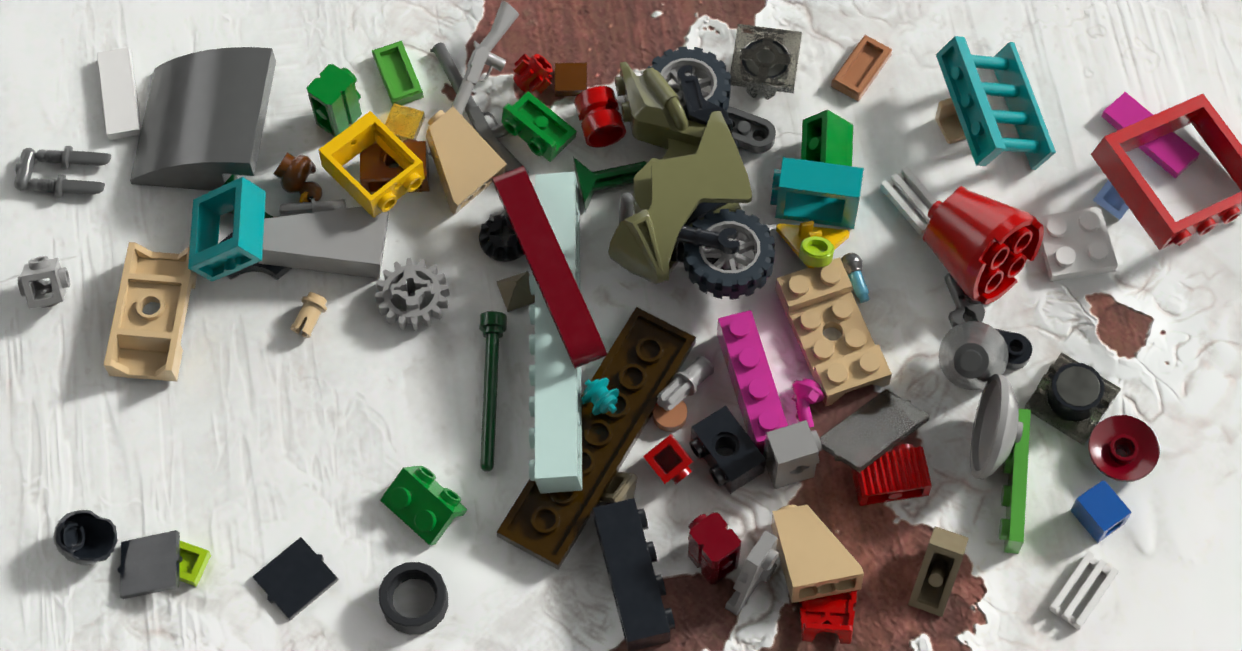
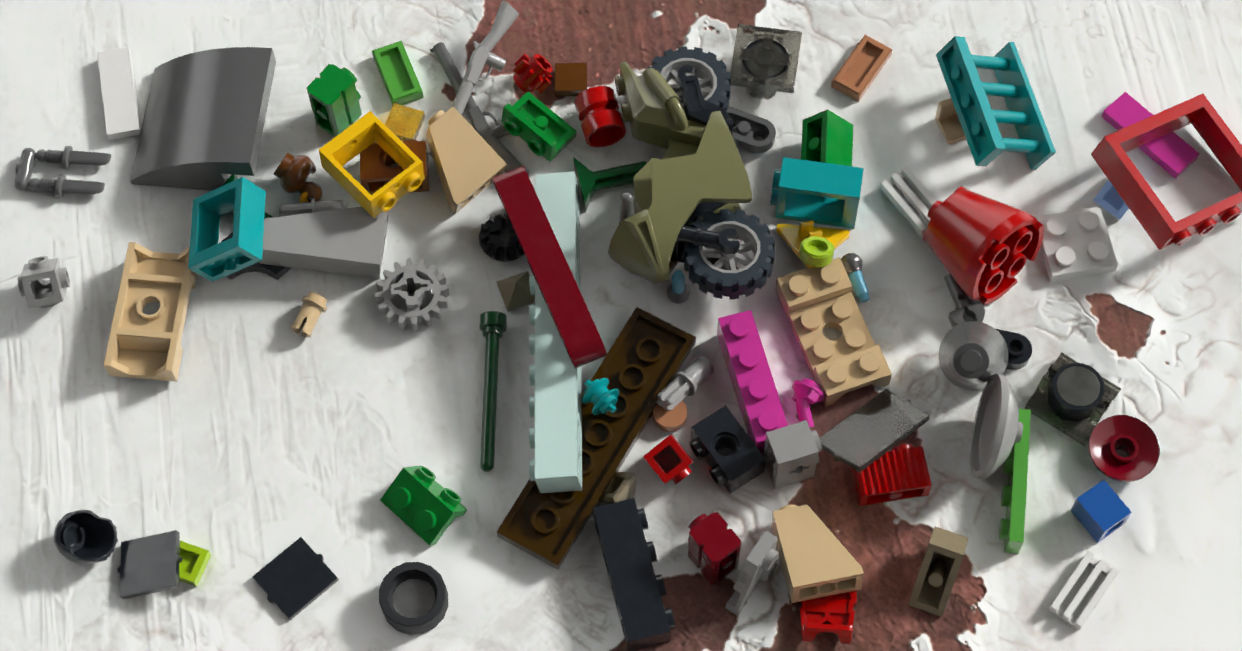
(678, 290): none -> piece

